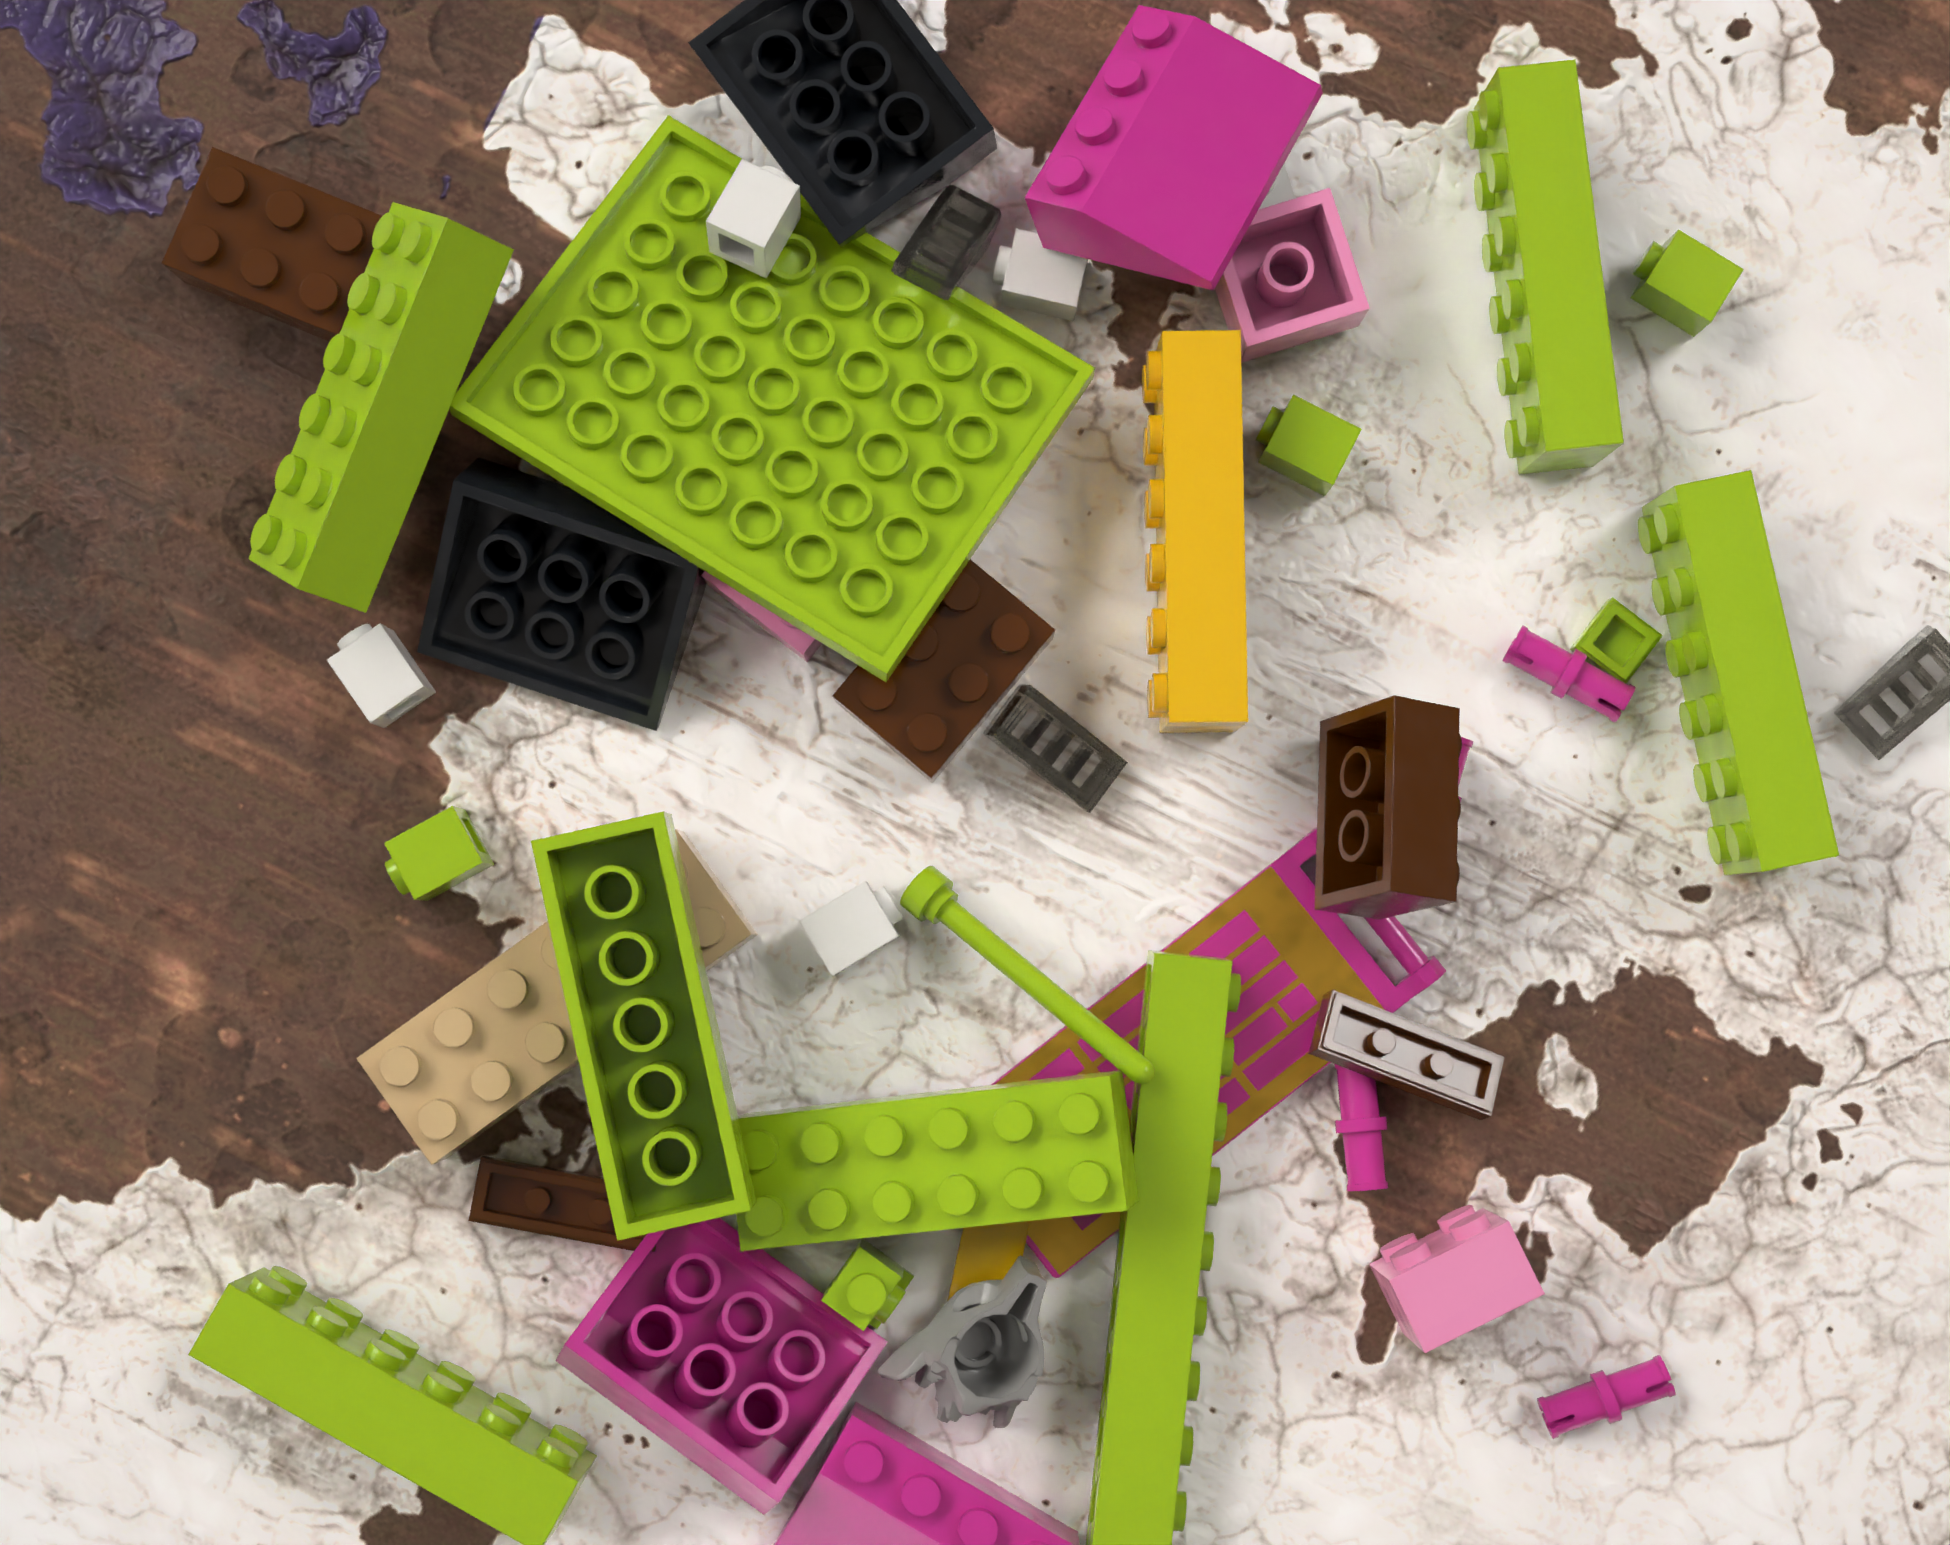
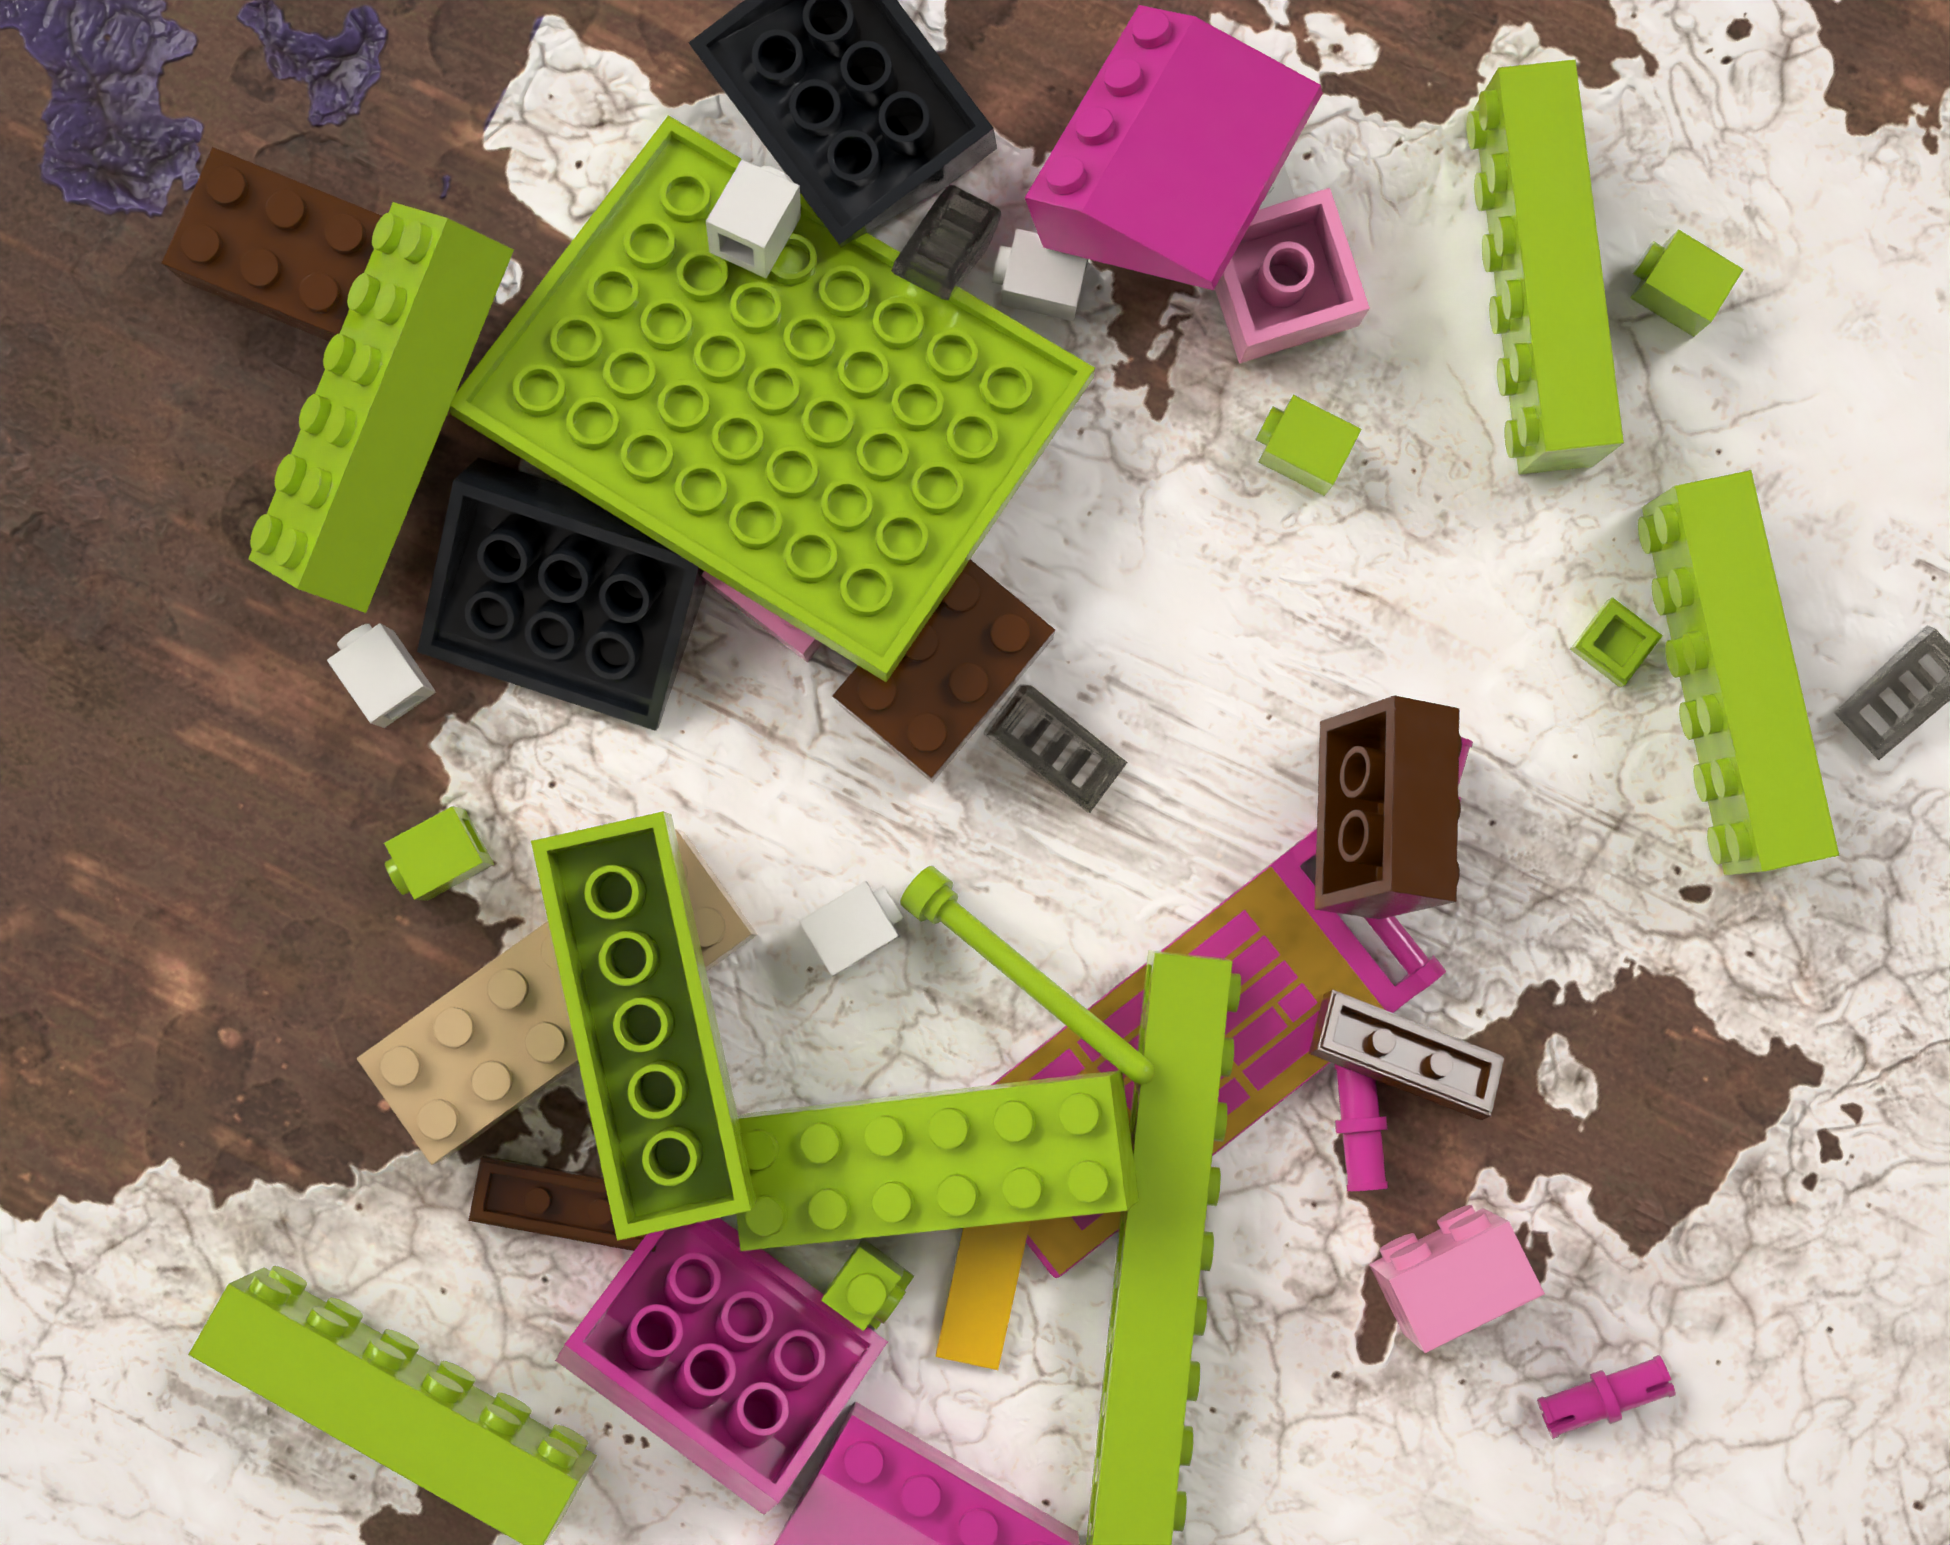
(979, 1347): light grey piece -> none
(1199, 532): yellow brick -> none
(1569, 674): dark pink pin -> none

